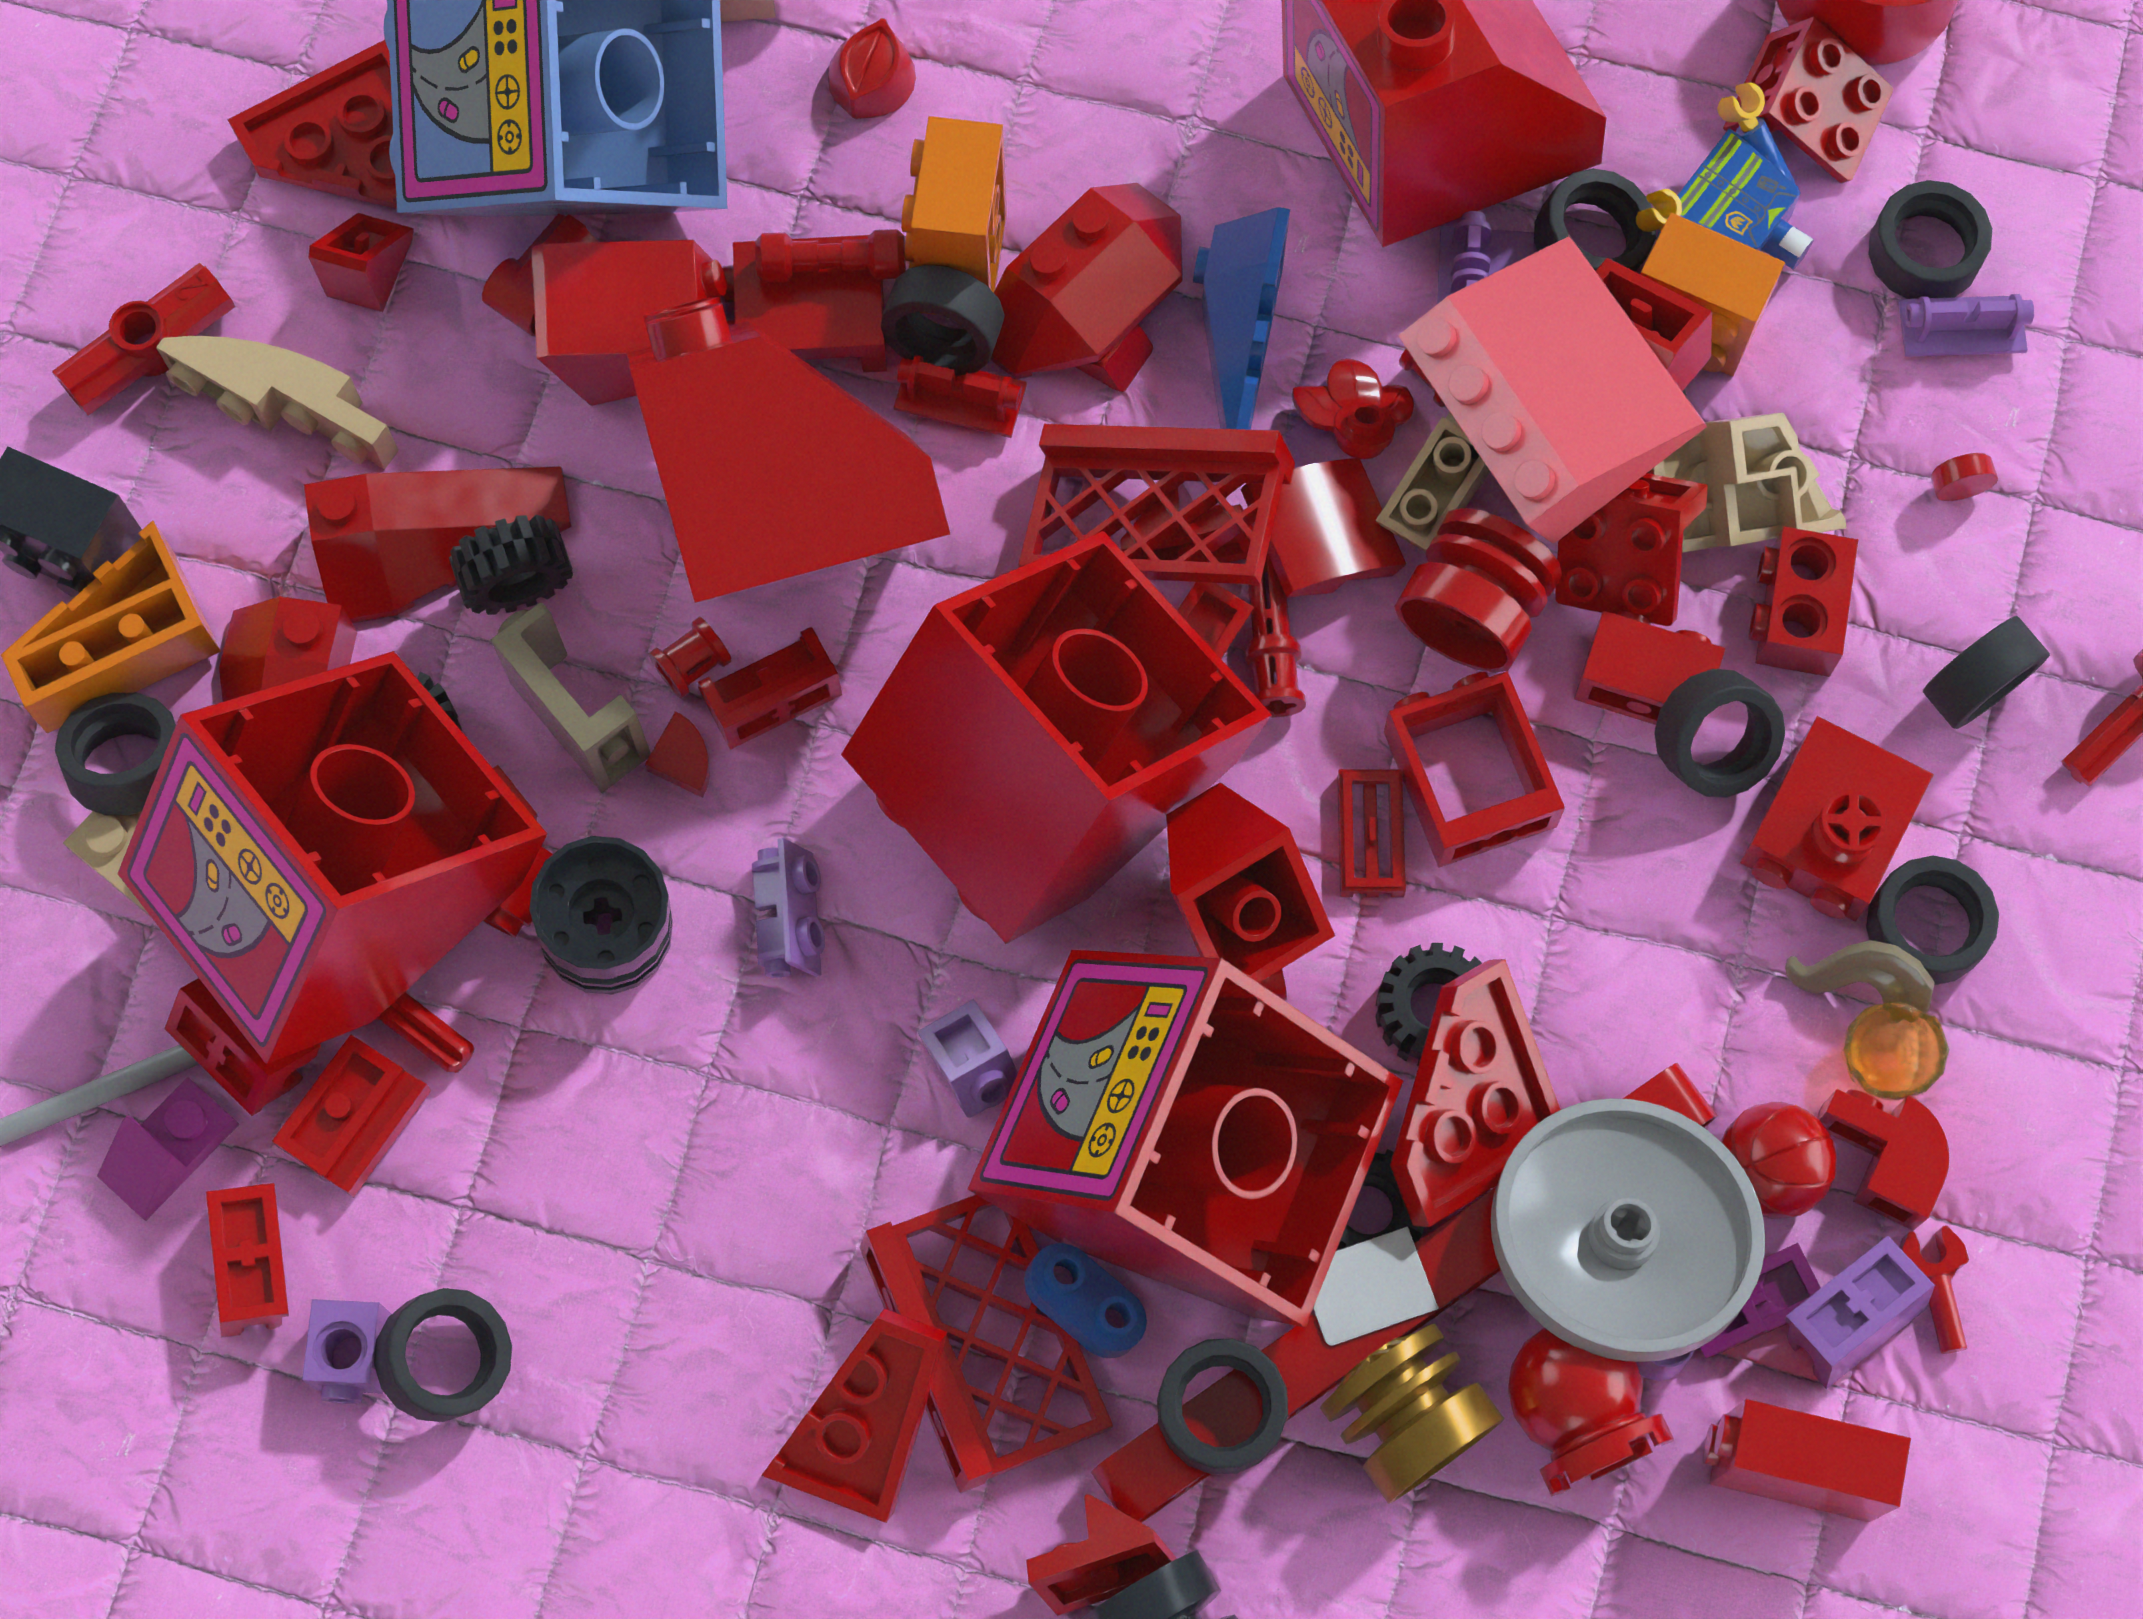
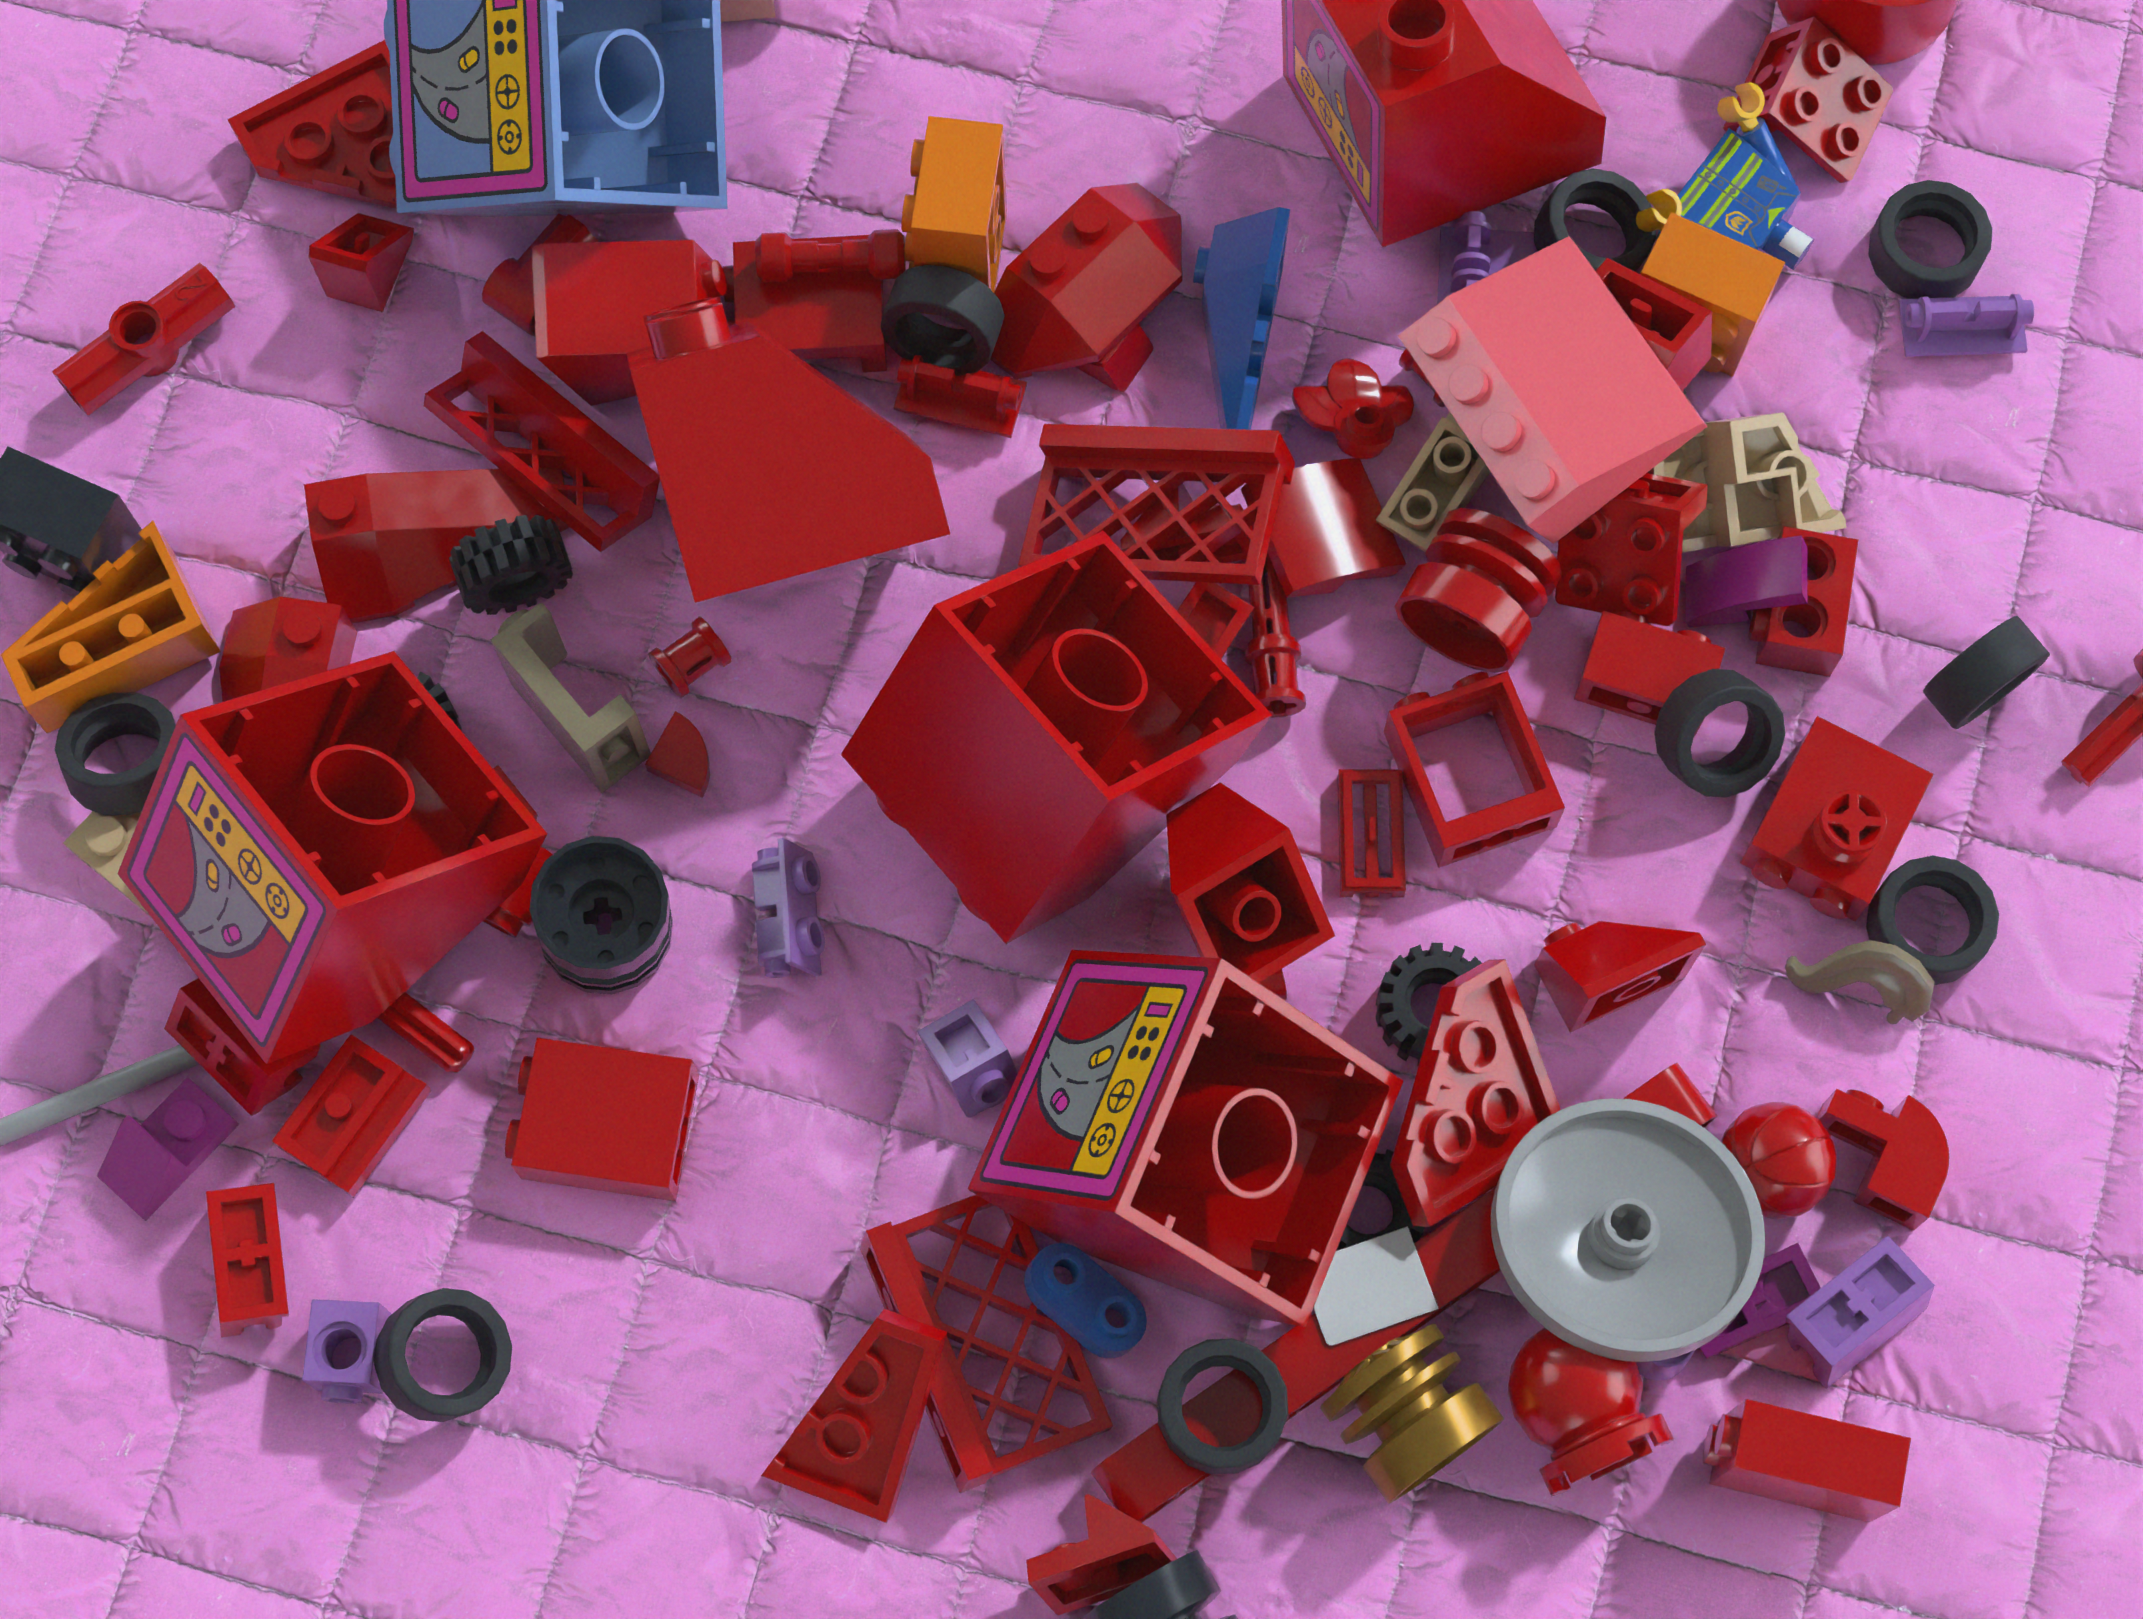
(272, 383): tan slope -> none
(557, 438): none -> red fence
(603, 1119): none -> red brick
(772, 690): red hinge -> none
(871, 72): red hat -> none
(1612, 966): none -> red slope
(1746, 579): none -> magenta slope
(1894, 1051): clear yellow hair -> none
(1942, 1301): red bar -> none
(1964, 476): red tile -> none

